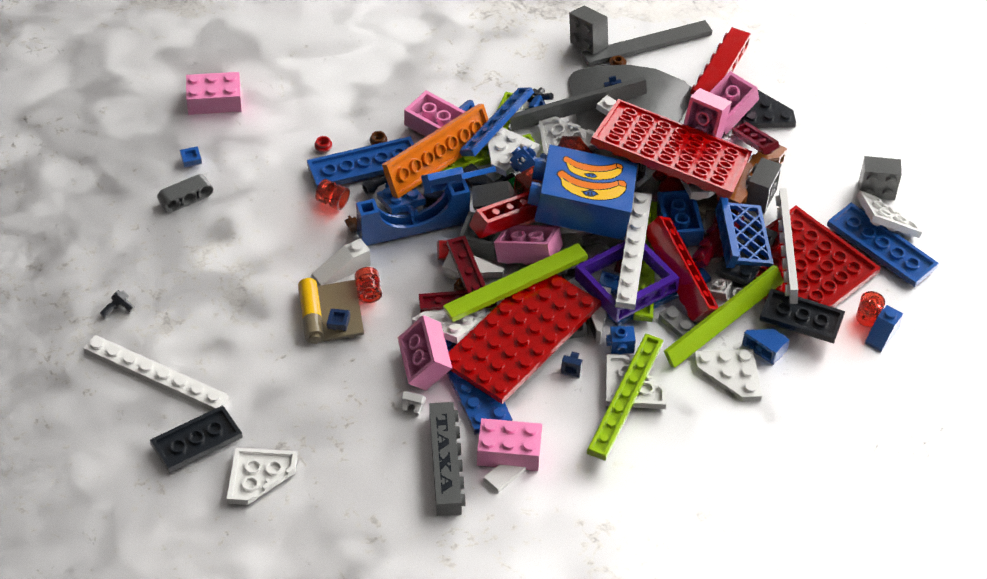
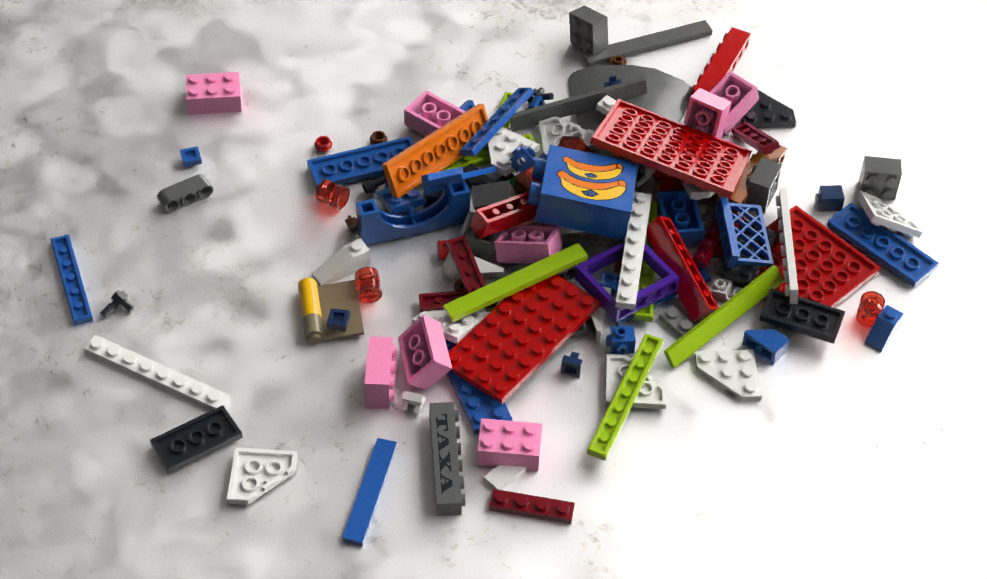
(71, 280): none -> blue tile
(369, 492): none -> blue tile
(380, 372): none -> bright pink brick
(532, 506): none -> dark red plate
(830, 198): none -> dark blue brick

